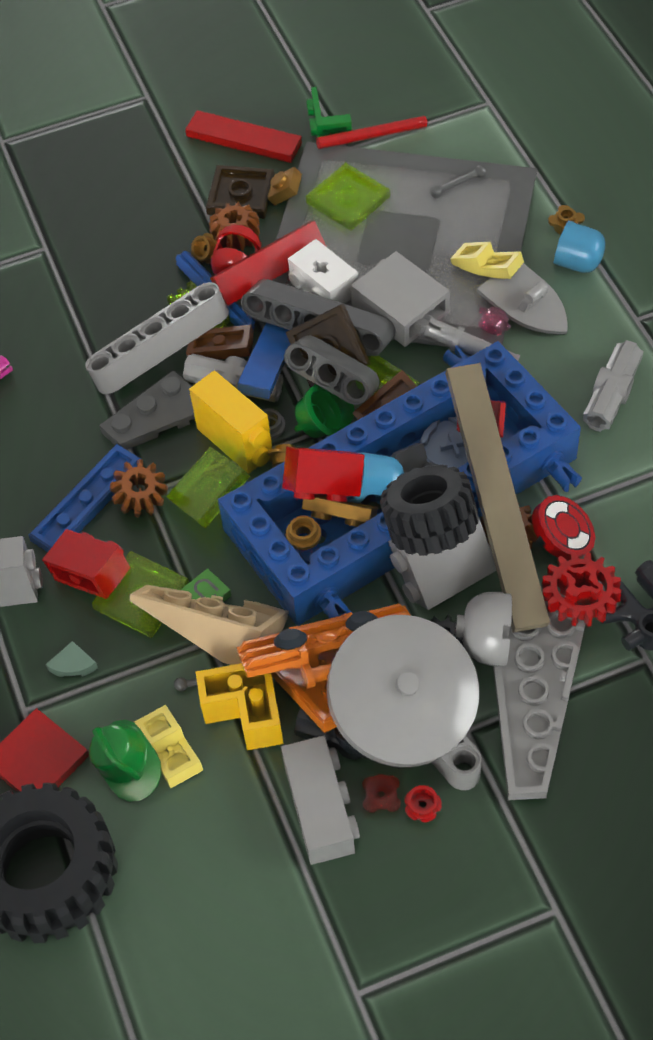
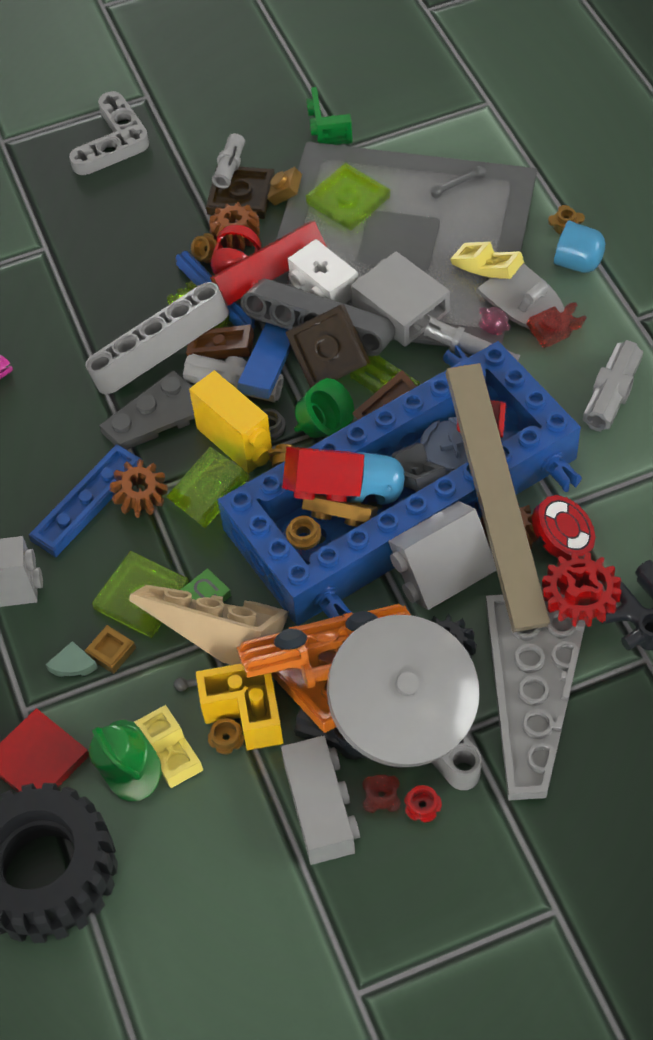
(87, 563): red brick -> none
(110, 649): none -> pearl gold tile
(121, 134): none -> light grey beam
(226, 727): none -> pearl gold plate
(228, 161): none -> light grey pin
(244, 136): red tile -> none
(317, 371): dark grey beam -> none
(371, 132): red bar -> none
(429, 509): black tyre -> none
(486, 628): light grey cylinder -> none
(552, 326): none -> clear red plate

